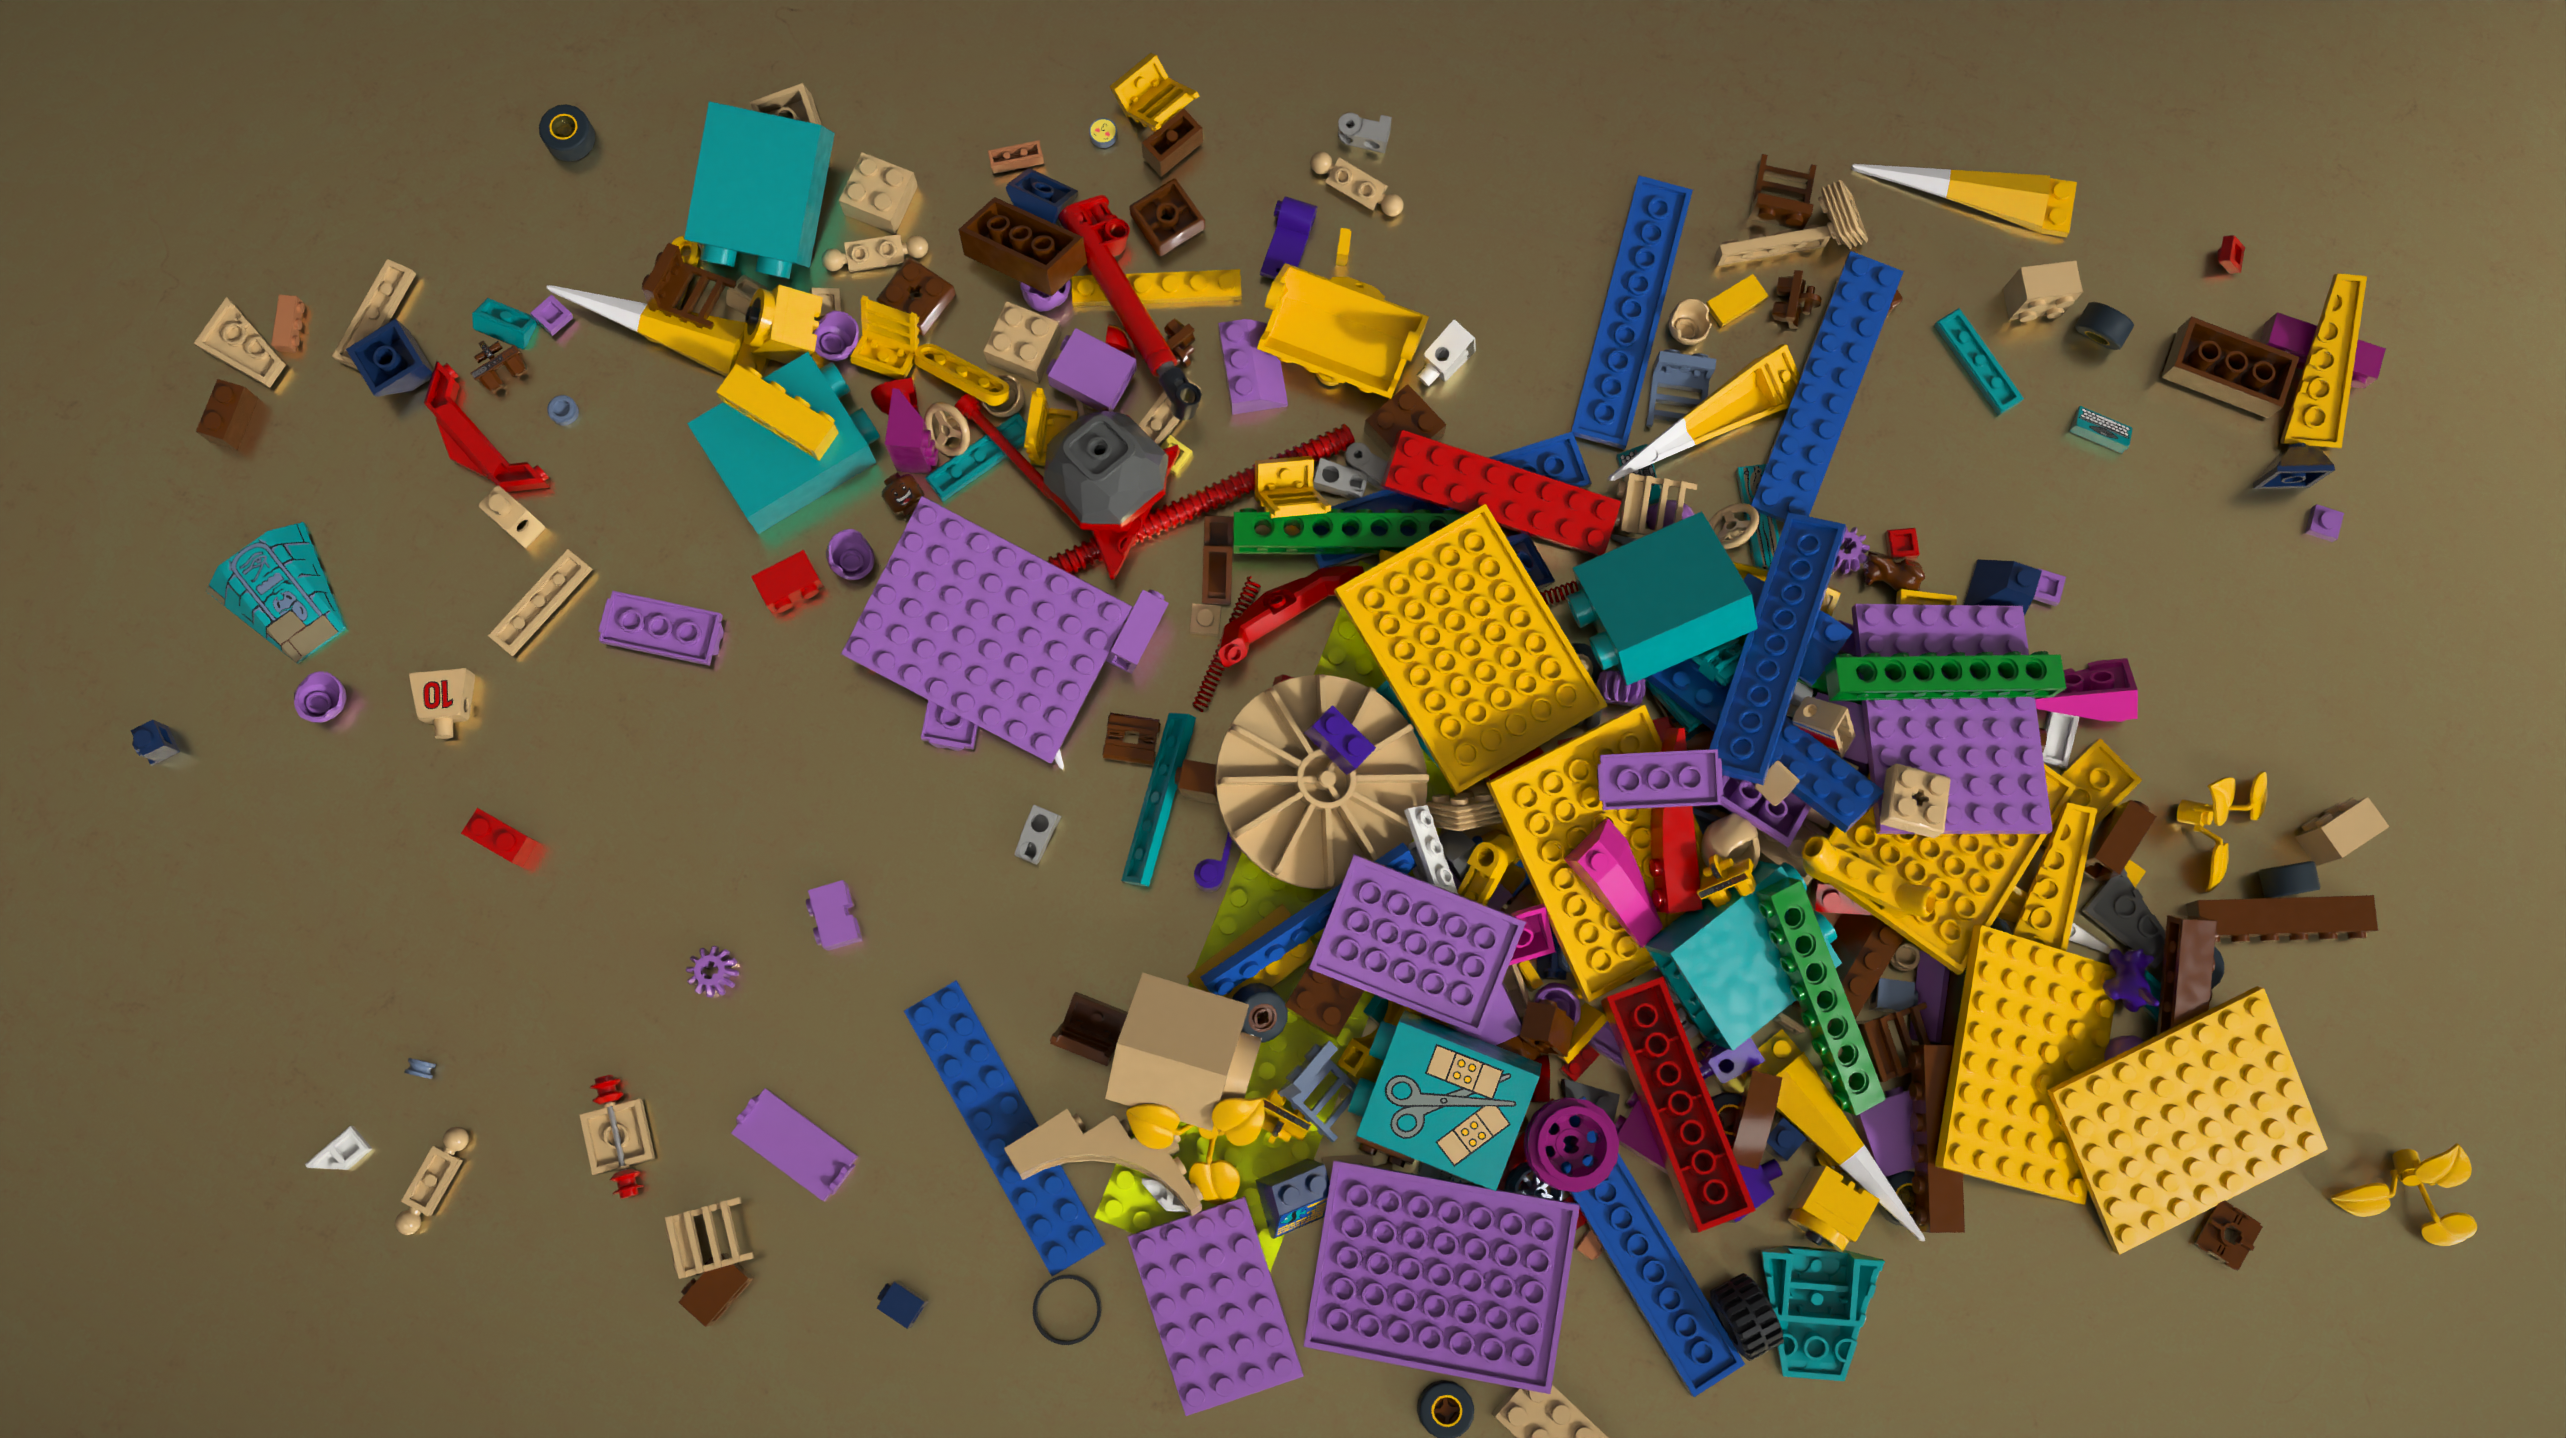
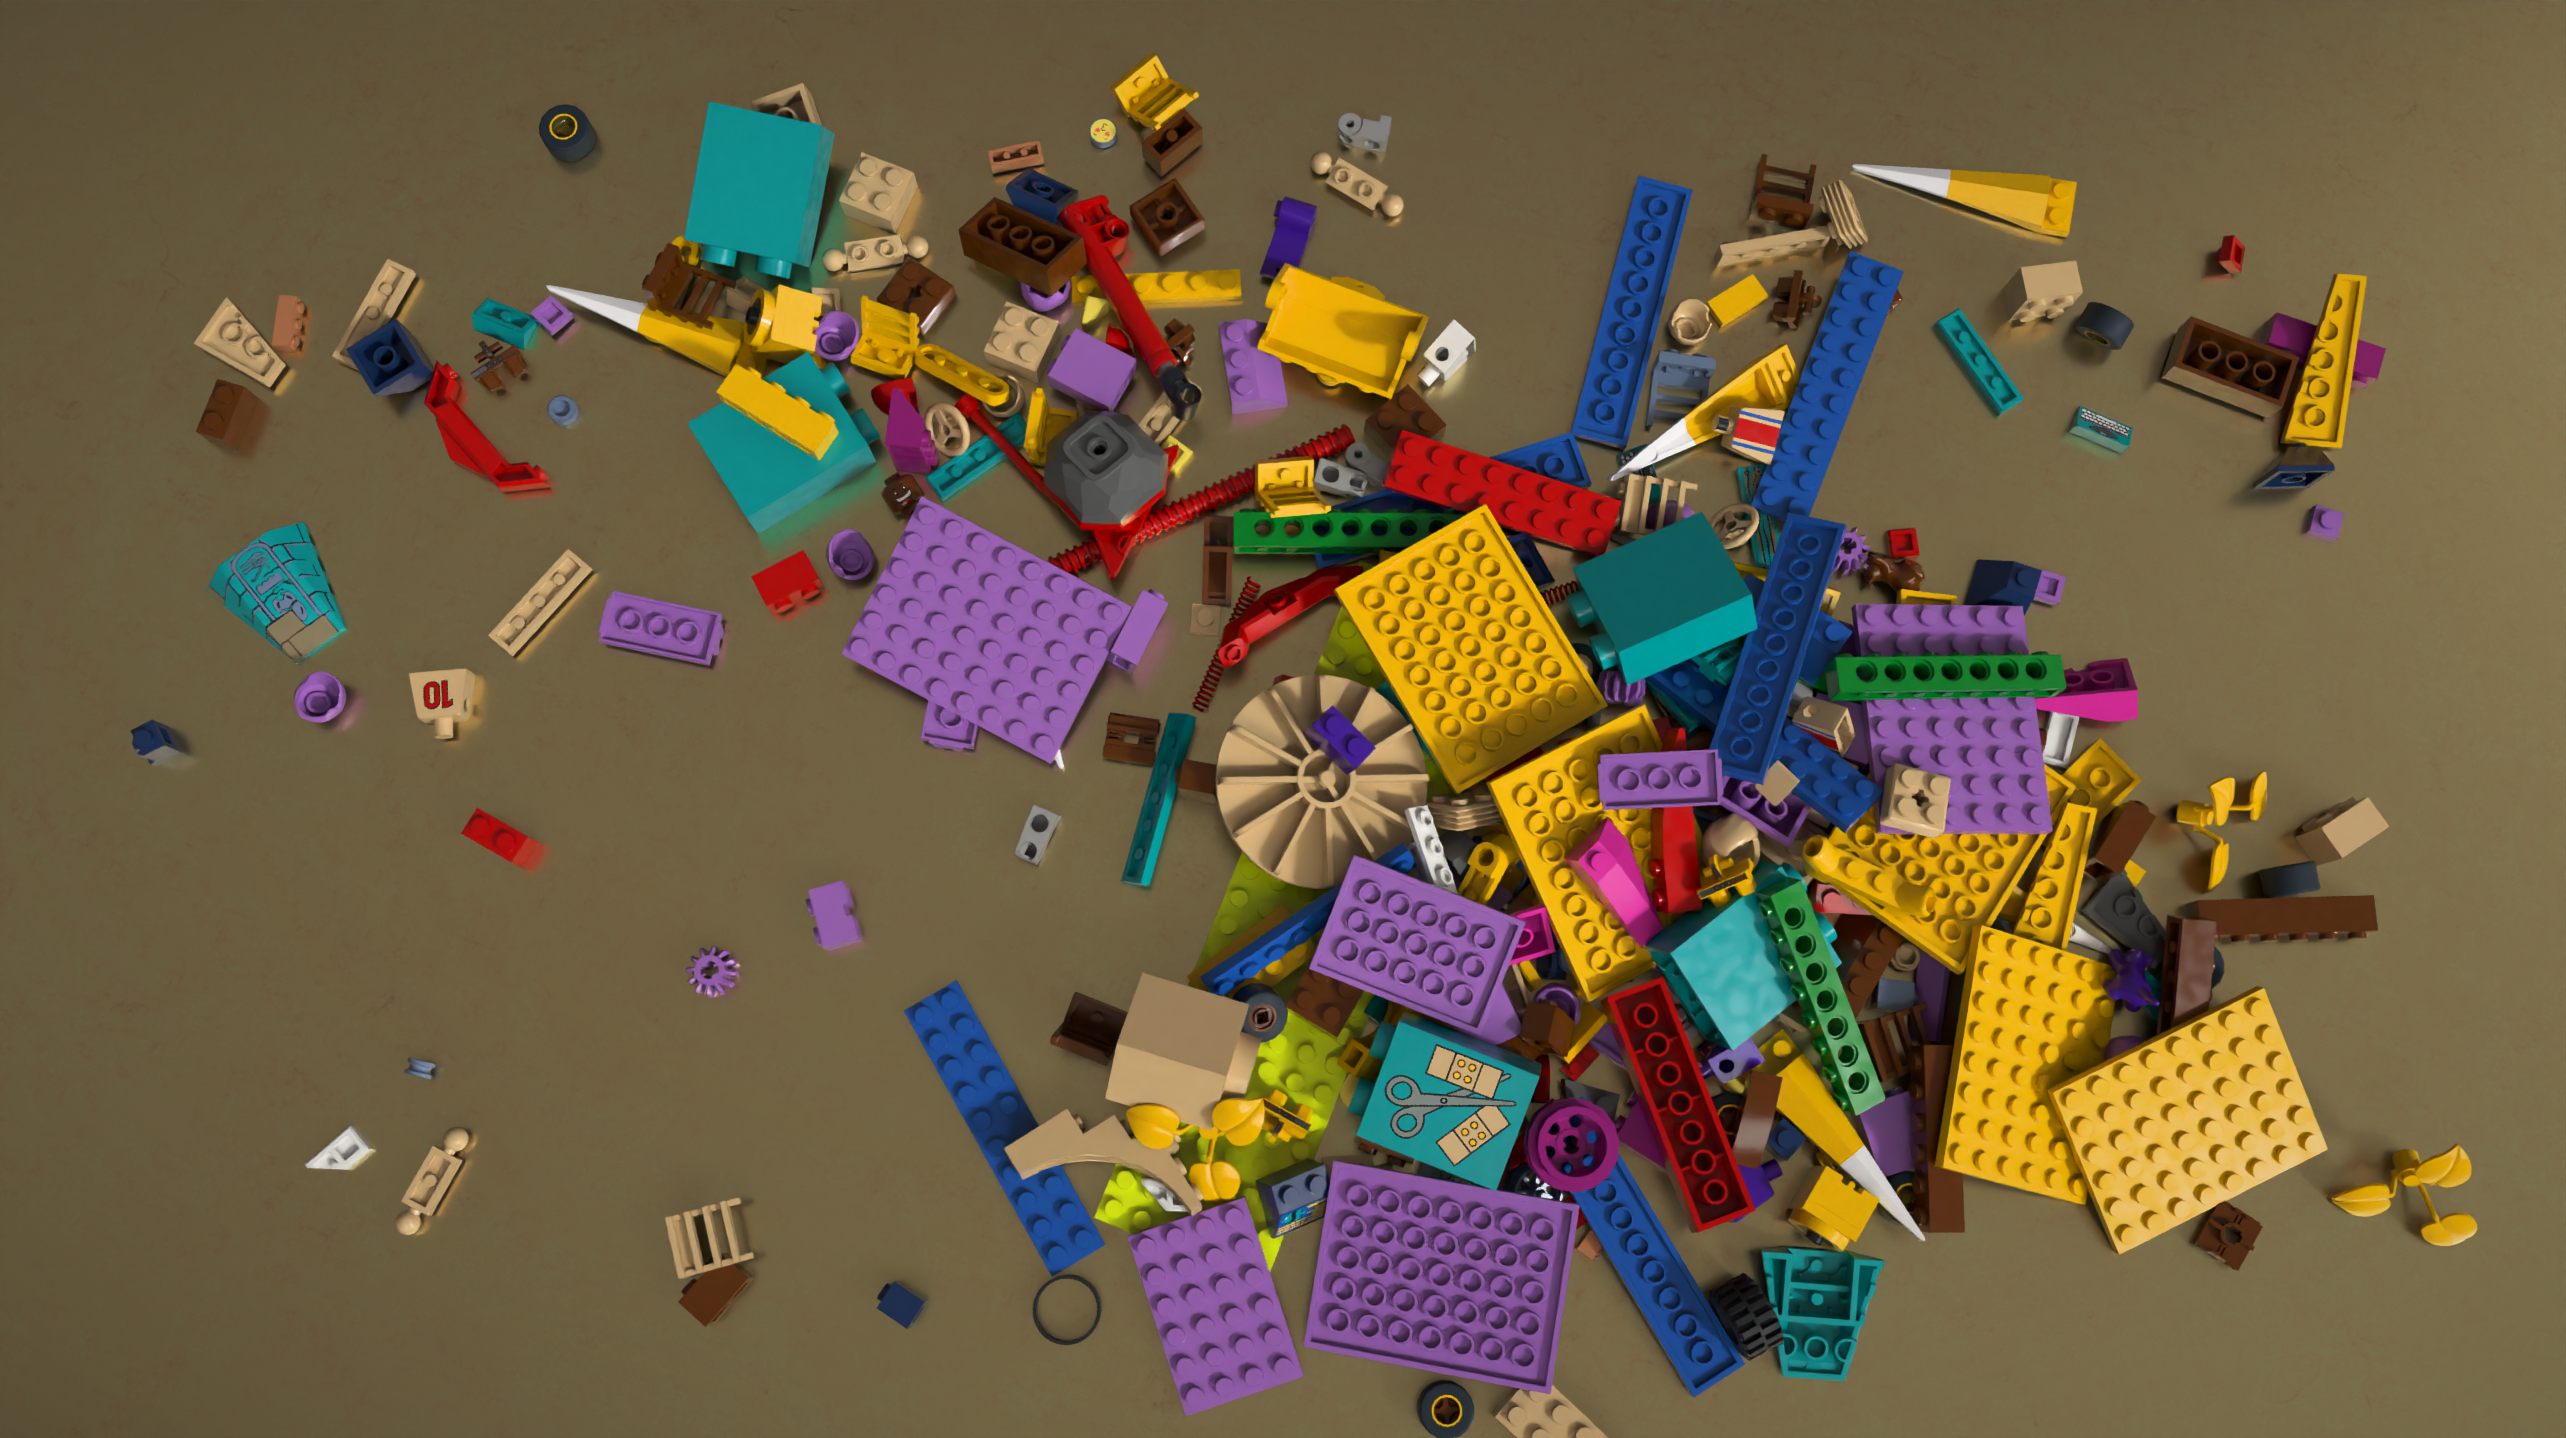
(509, 513): tan torso -> none
(617, 1136): tan plate -> none
(794, 1144): medium lavender brick -> none
(1093, 312): none -> light yellow slope
(1210, 872): dark purple door -> none
(1306, 1078): sand blue plate -> none
(1343, 247): yellow tile -> none
(1750, 432): none -> torso

